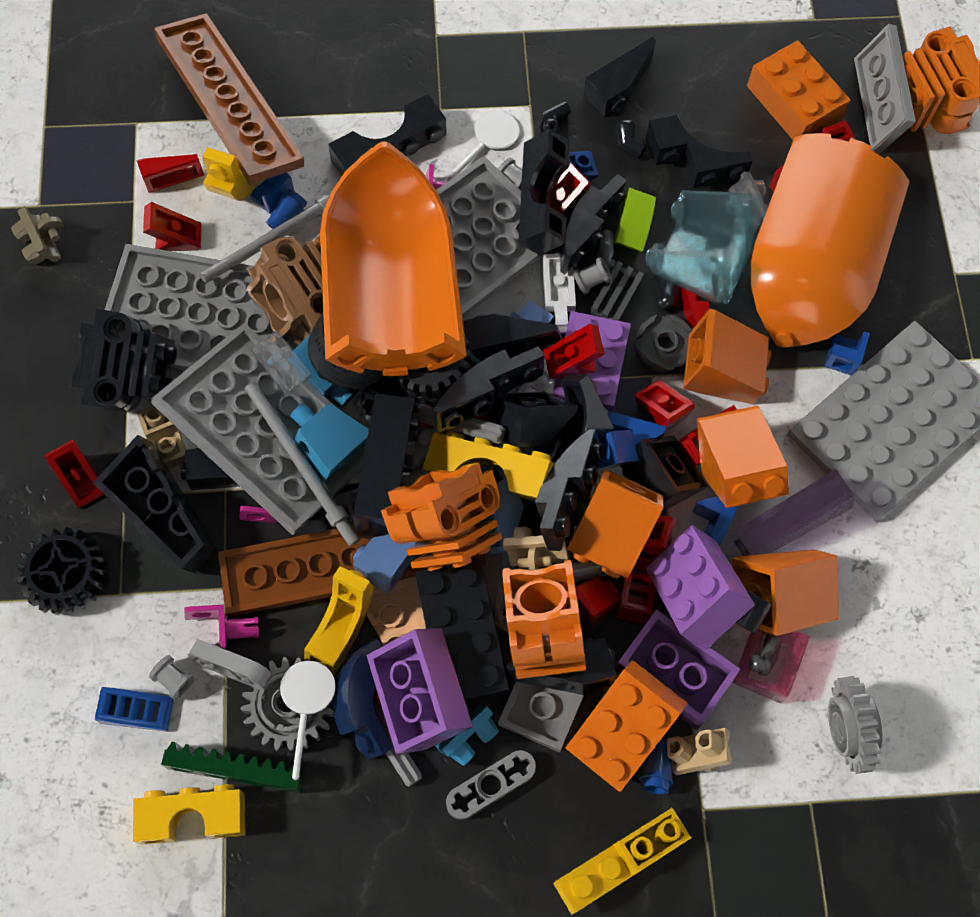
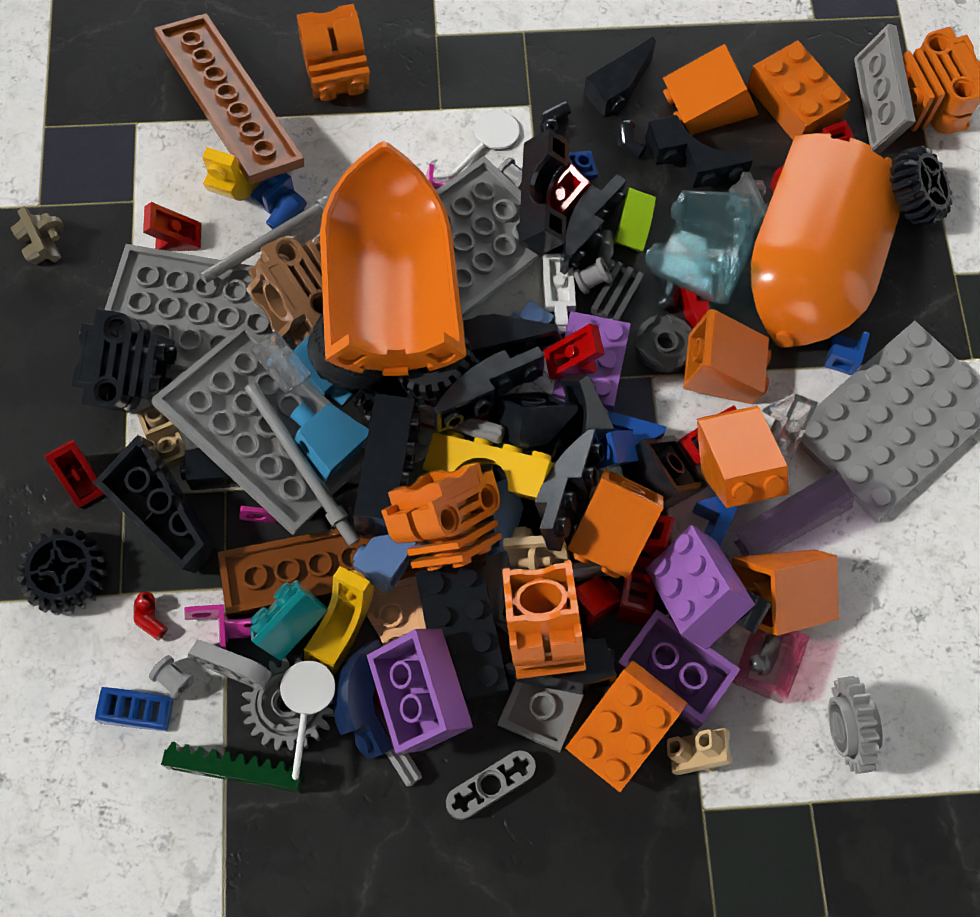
(145, 616): none -> red arm
(158, 815): yellow arch -> none
(169, 170): red slope -> none
(286, 619): none -> teal slope
(334, 52): none -> orange piece
(421, 126): black arch -> none
(483, 727): dark azure hips -> none
(621, 861): yellow slope -> none
(657, 771): blue cone -> none
(664, 404): red slope -> none
(709, 92): none -> orange slope
(791, 420): none -> clear slope
(921, 186): none -> black gear

